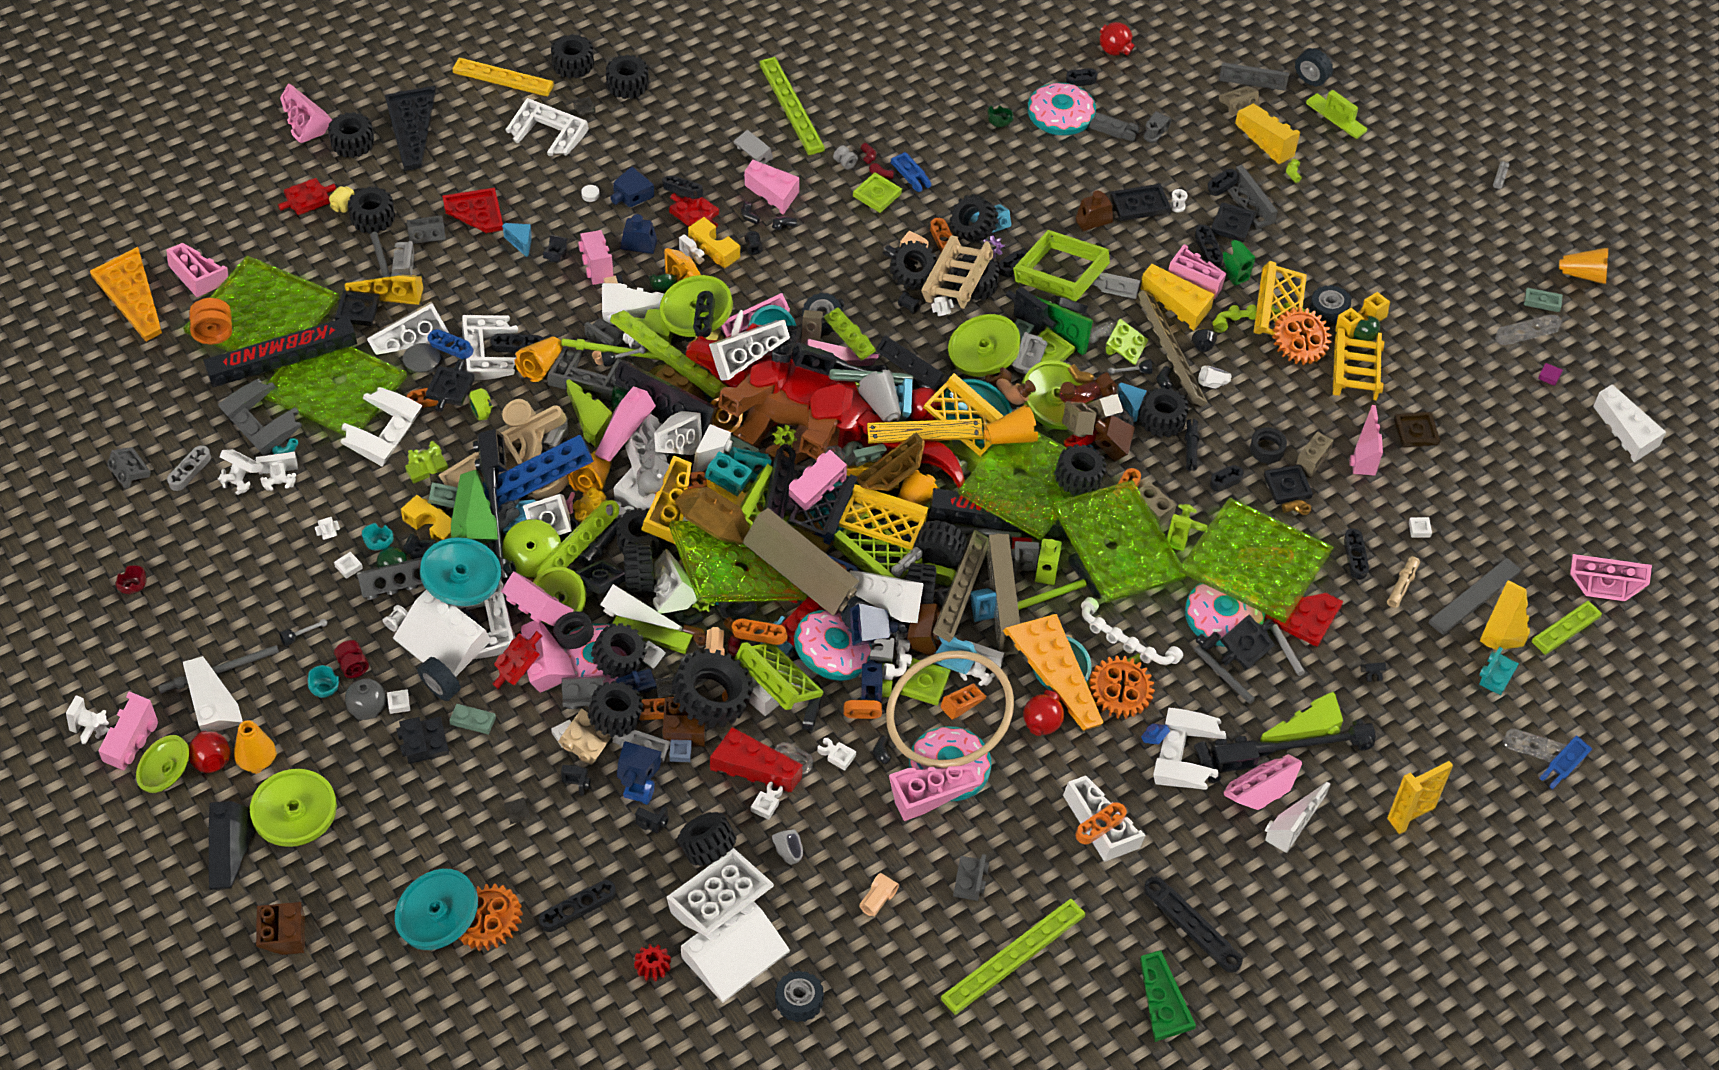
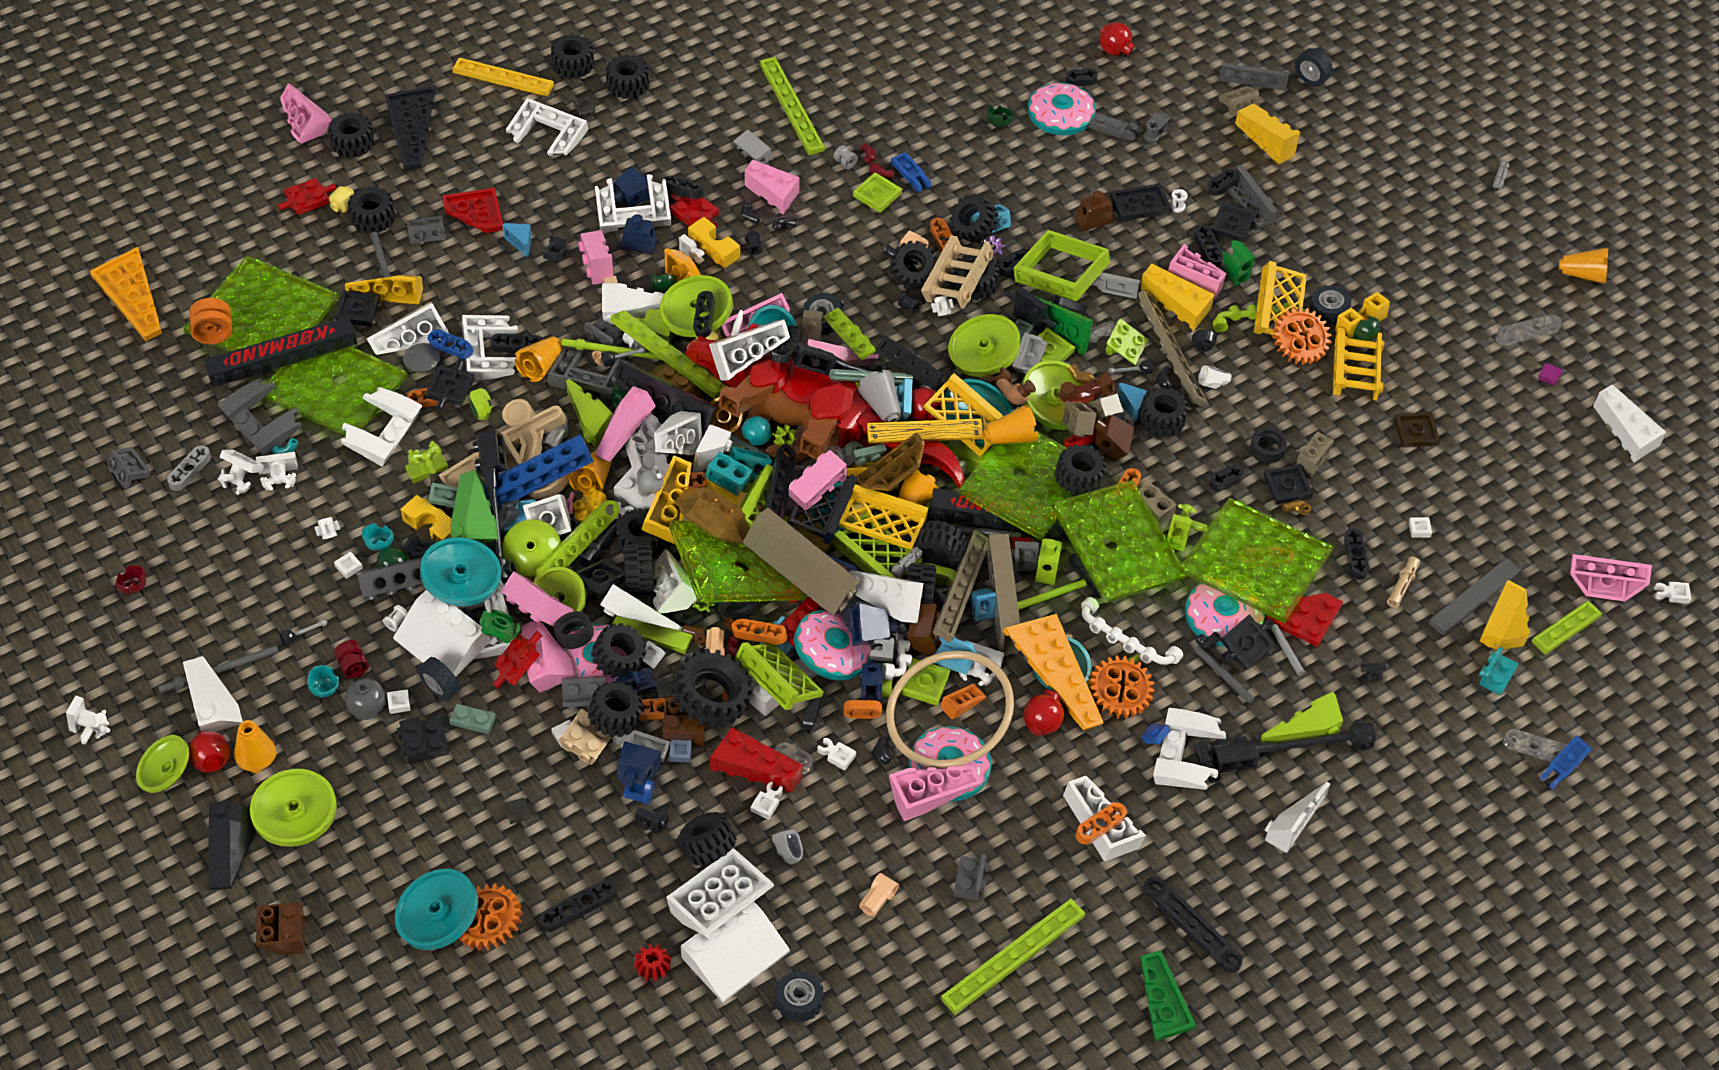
(130, 732): bright pink wedge -> none
(194, 270): bright pink wedge -> none
(403, 259): light grey hinge -> none
(499, 625): none -> green plate
(576, 775): black bracket -> none
(590, 193): white tile -> none
(612, 218): none -> white wedge
(756, 430): none -> teal hair
(1191, 439): black pin -> none
(1264, 782): bright pink wedge -> none
(1291, 170): lime arm -> none
(1338, 111): lime bracket -> none
(1369, 447): bright pink wedge -> none
(1418, 796): yellow fence -> none
(1543, 299): sand green plate -> none
(1676, 592): none -> white plate

